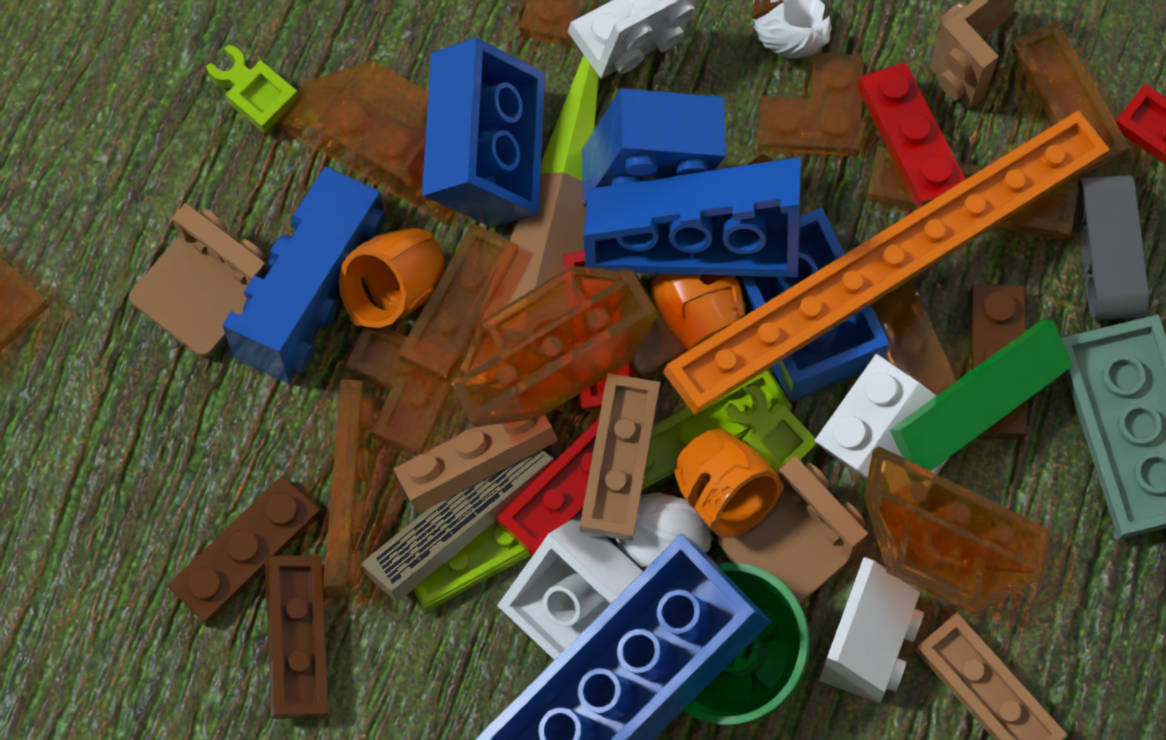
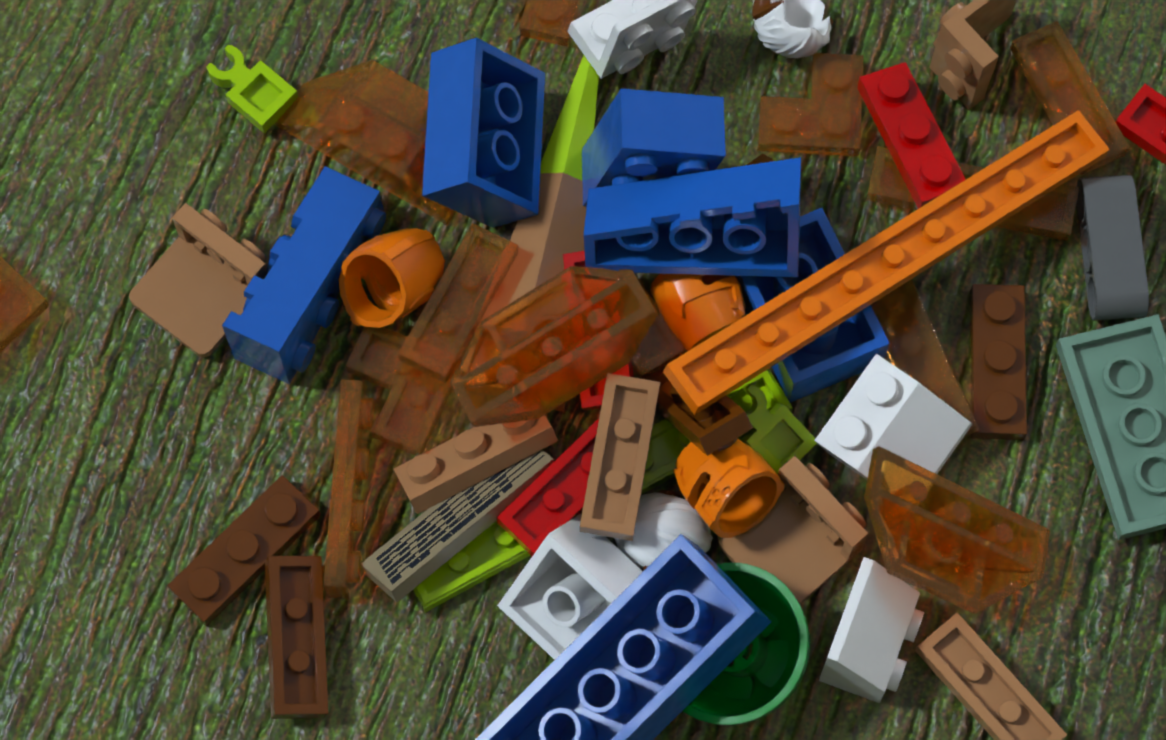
(710, 429): none -> reddish brown plate
(982, 396): green tile -> none

